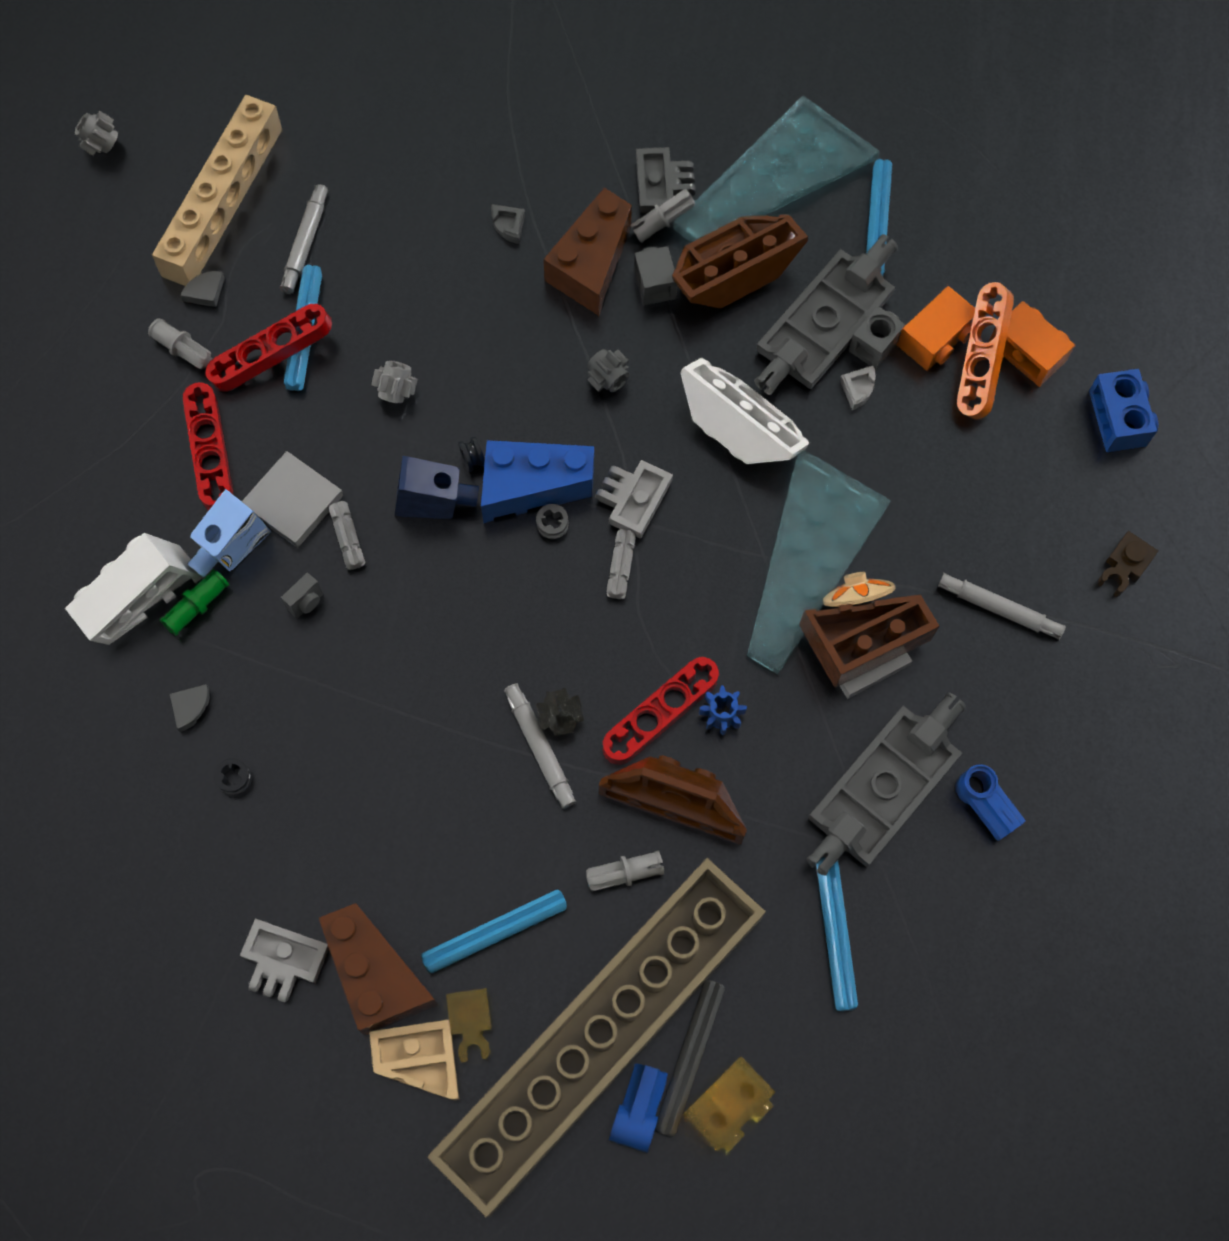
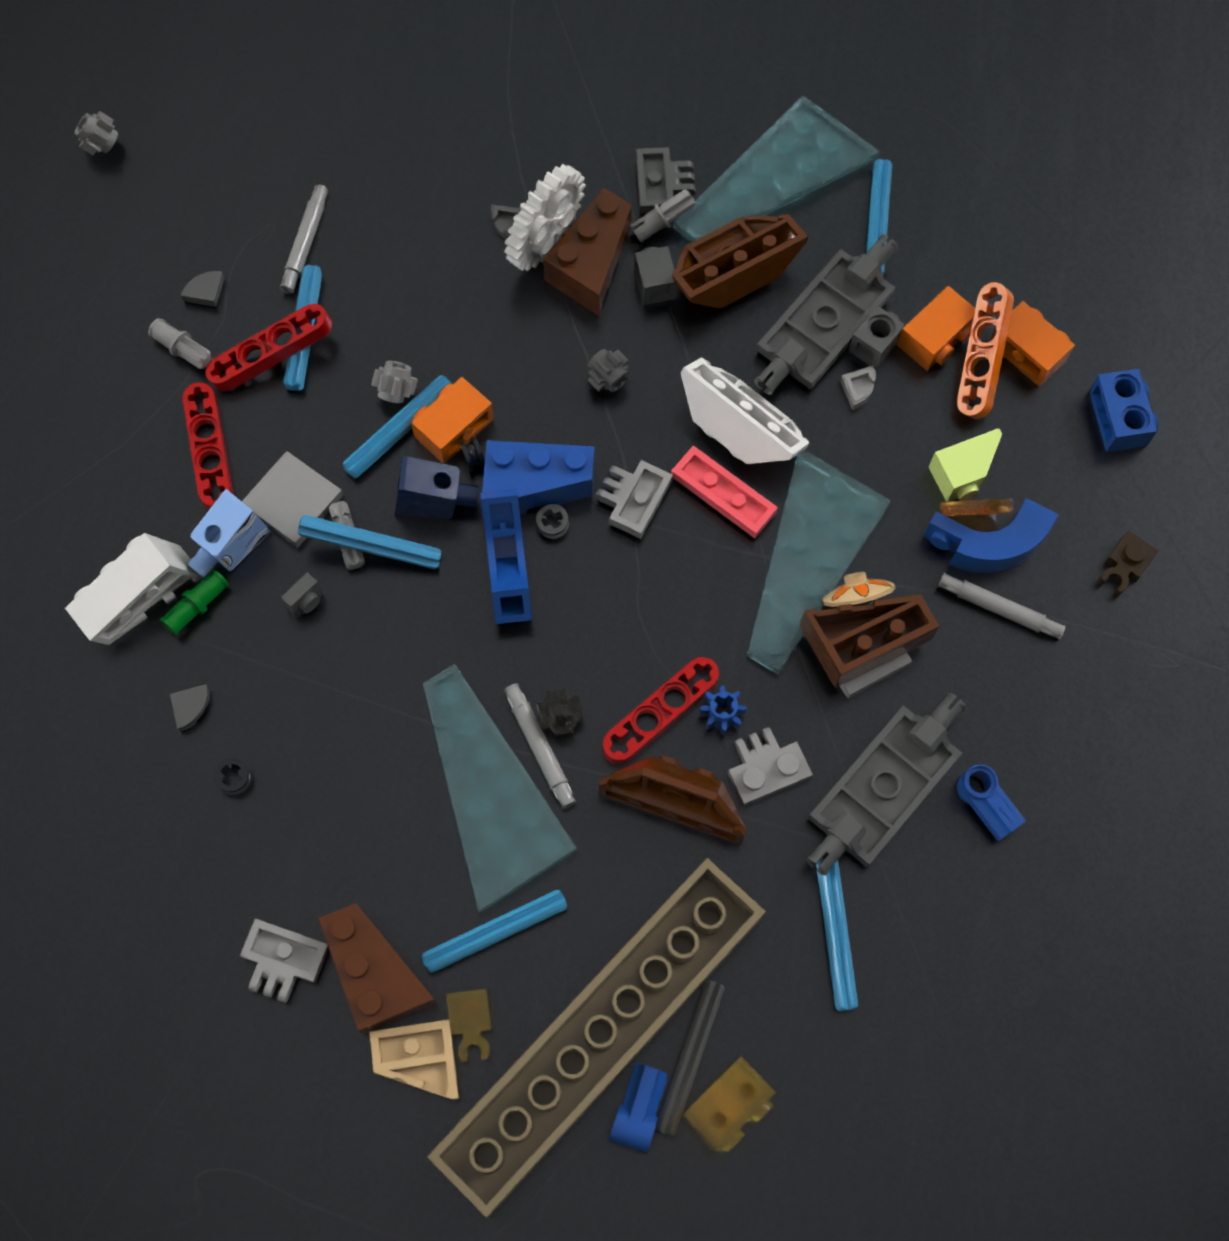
(217, 191): tan brick -> none
(369, 542): none -> dark azure axle
(392, 430): none -> dark azure axle
(452, 418): none -> orange brick
(497, 807): none -> clear light blue wing
(506, 556): none -> blue arch
(544, 217): none -> white gear
(621, 564): light grey axle -> none
(625, 871): light grey axle -> none
(724, 491): none -> coral plate
(767, 768): none -> light grey hinge
(964, 466): none -> yellowish green slope
(976, 507): none -> clear orange tile
(992, 550): none -> blue arch

